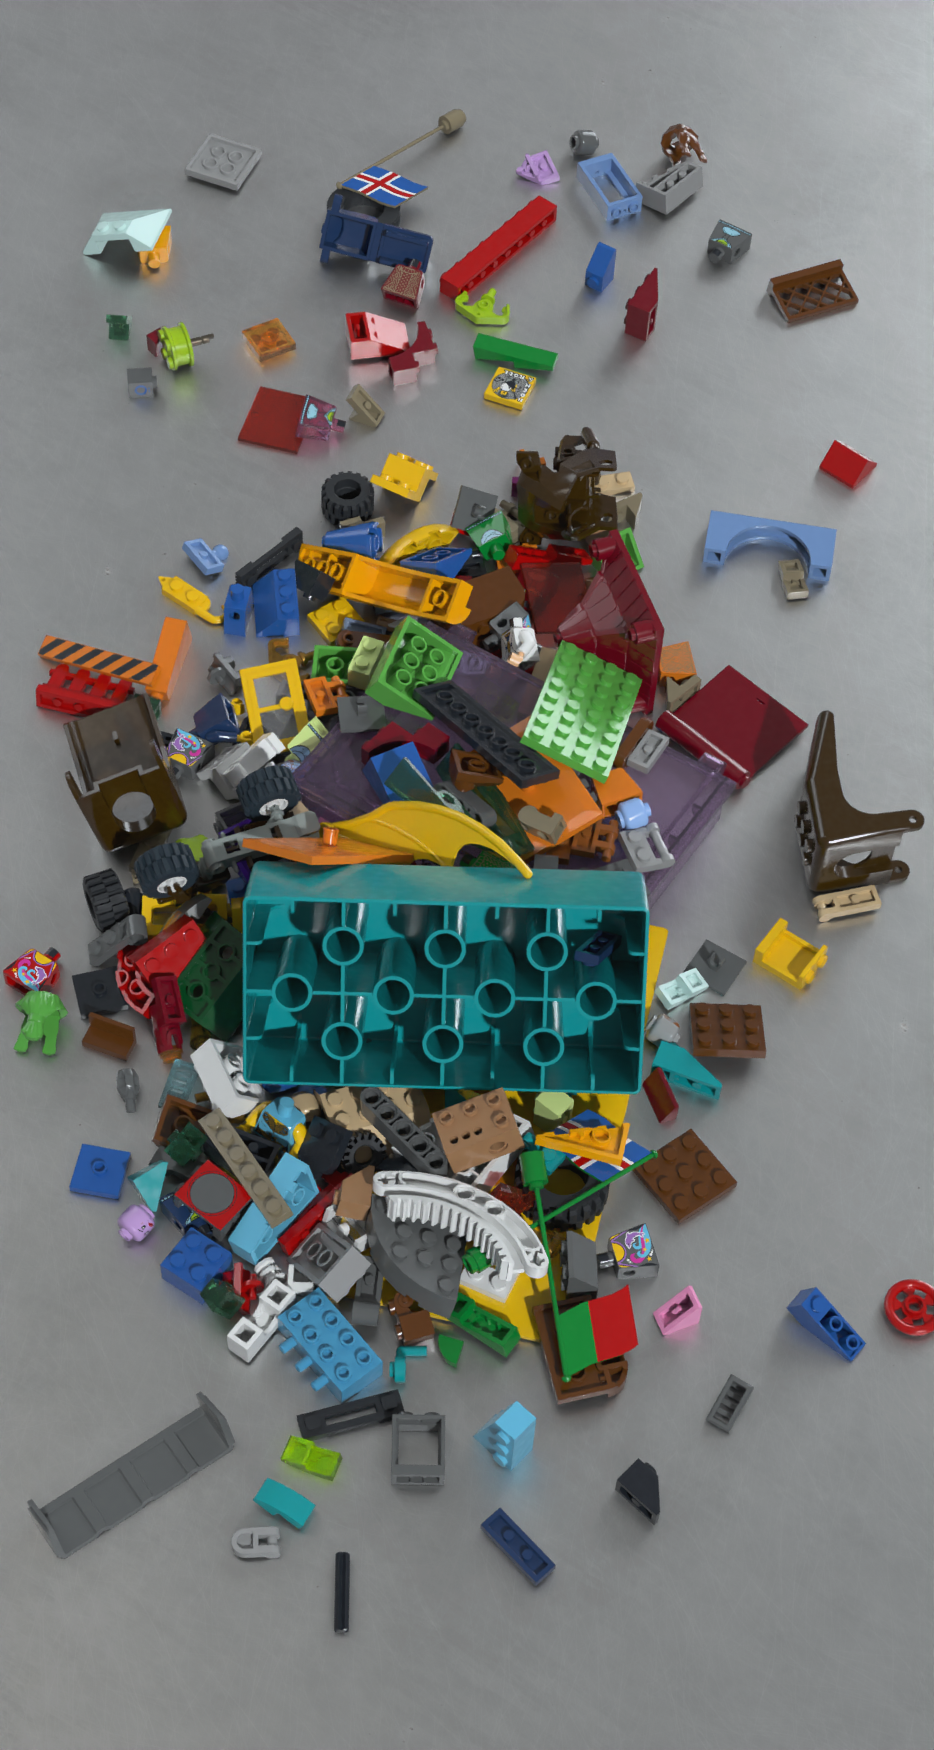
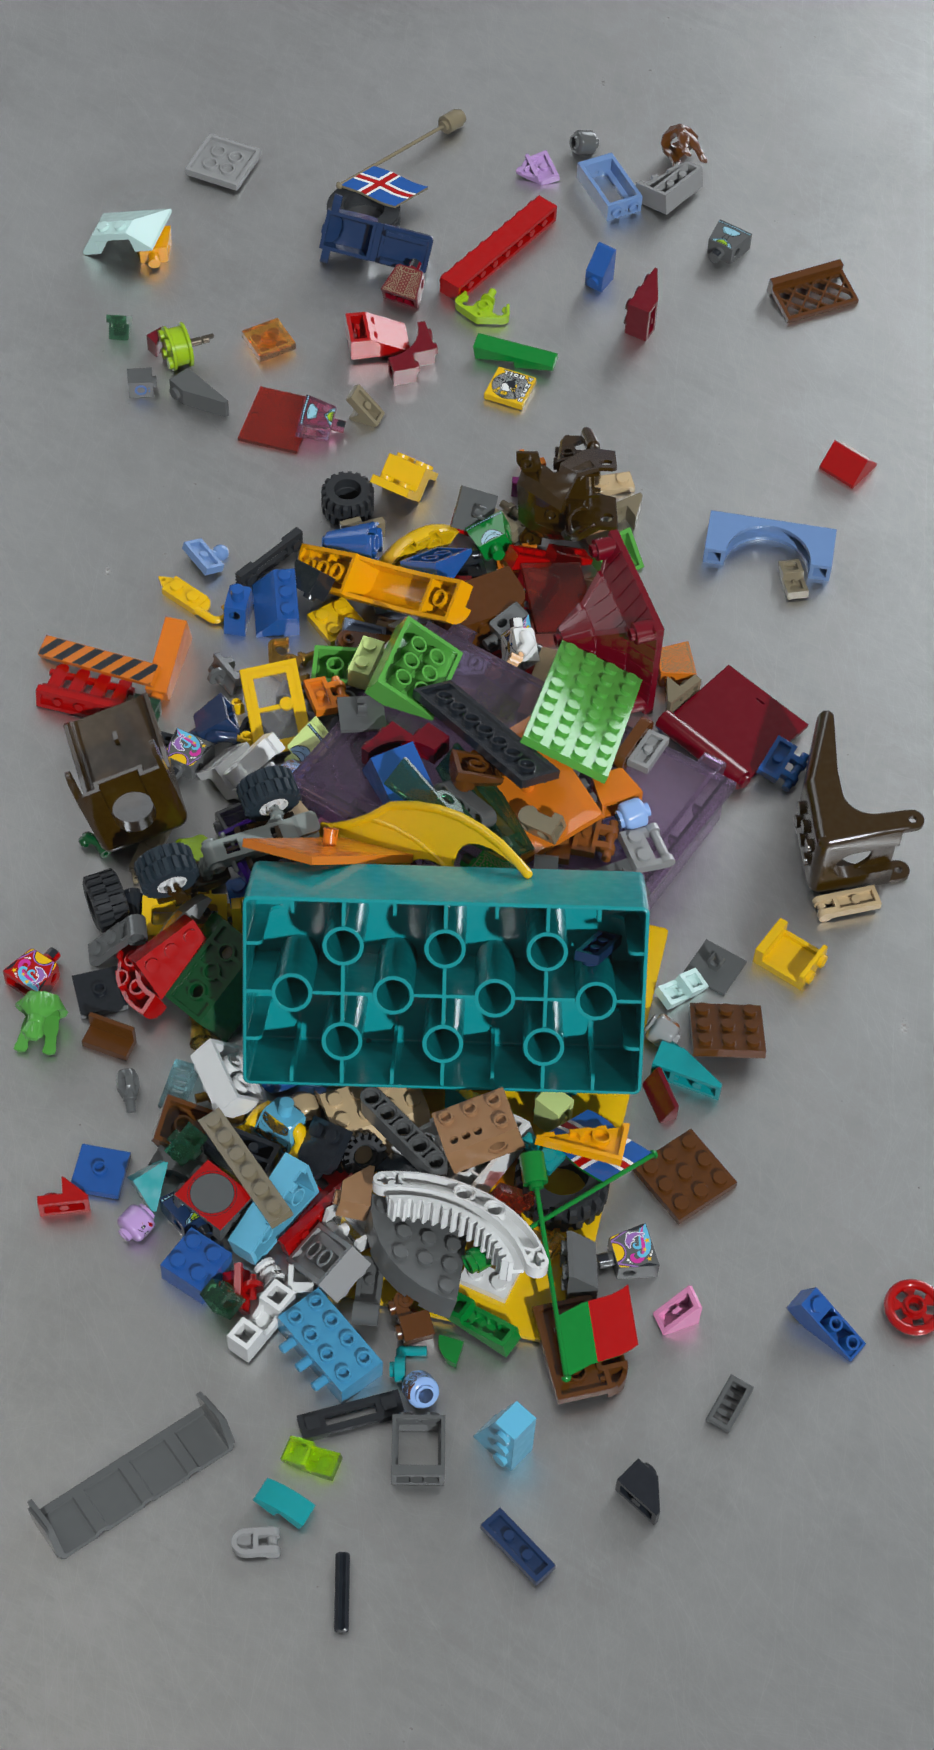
(69, 1201): none -> red slope
(89, 838): none -> dark green arm
(167, 1017): dark red plate -> none
(196, 393): none -> dark grey slope
(420, 1389): none -> light blue head
(776, 760): none -> blue plate

